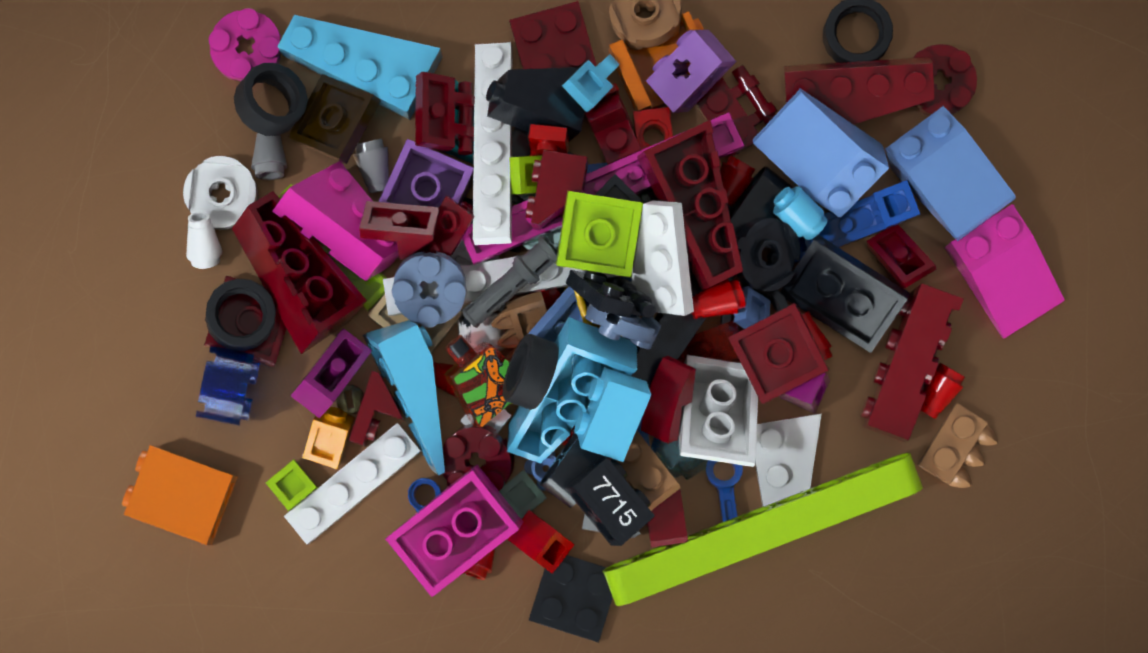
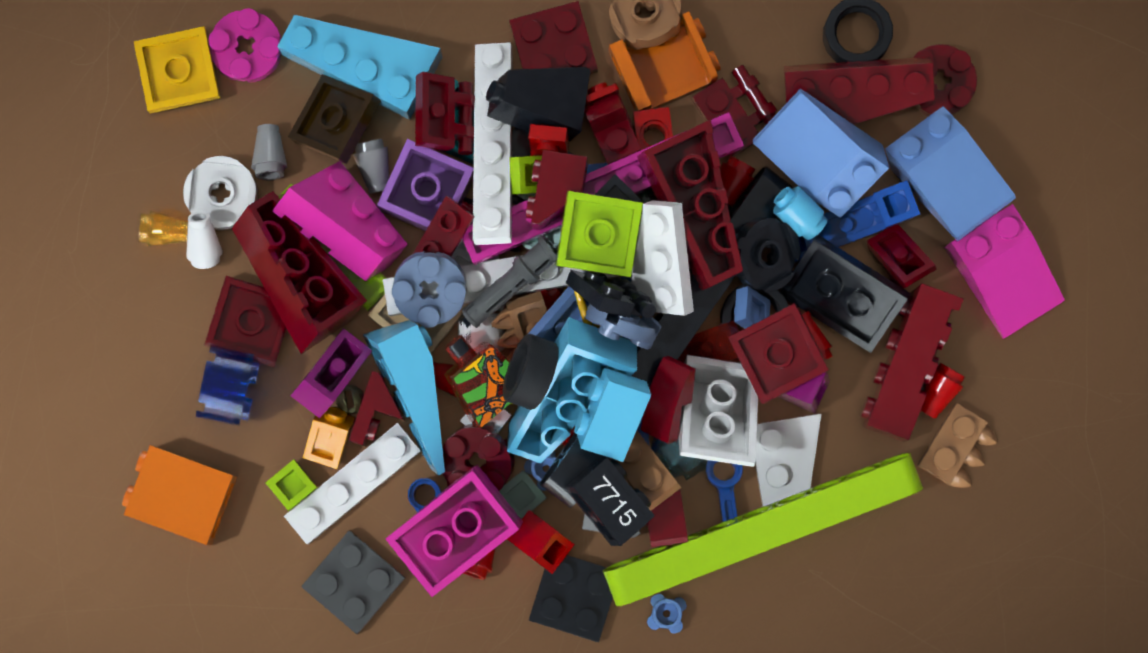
(161, 229): none -> clear yellow cone
(176, 69): none -> yellow plate
(230, 288): black tyre -> none
(284, 81): black tyre -> none
(353, 582): none -> dark grey plate
(406, 224): dark red slope -> none
(589, 82): medium azure plate -> none
(658, 620): none -> medium blue plate
(708, 64): medium lavender brick -> none
(719, 300): red cone -> none

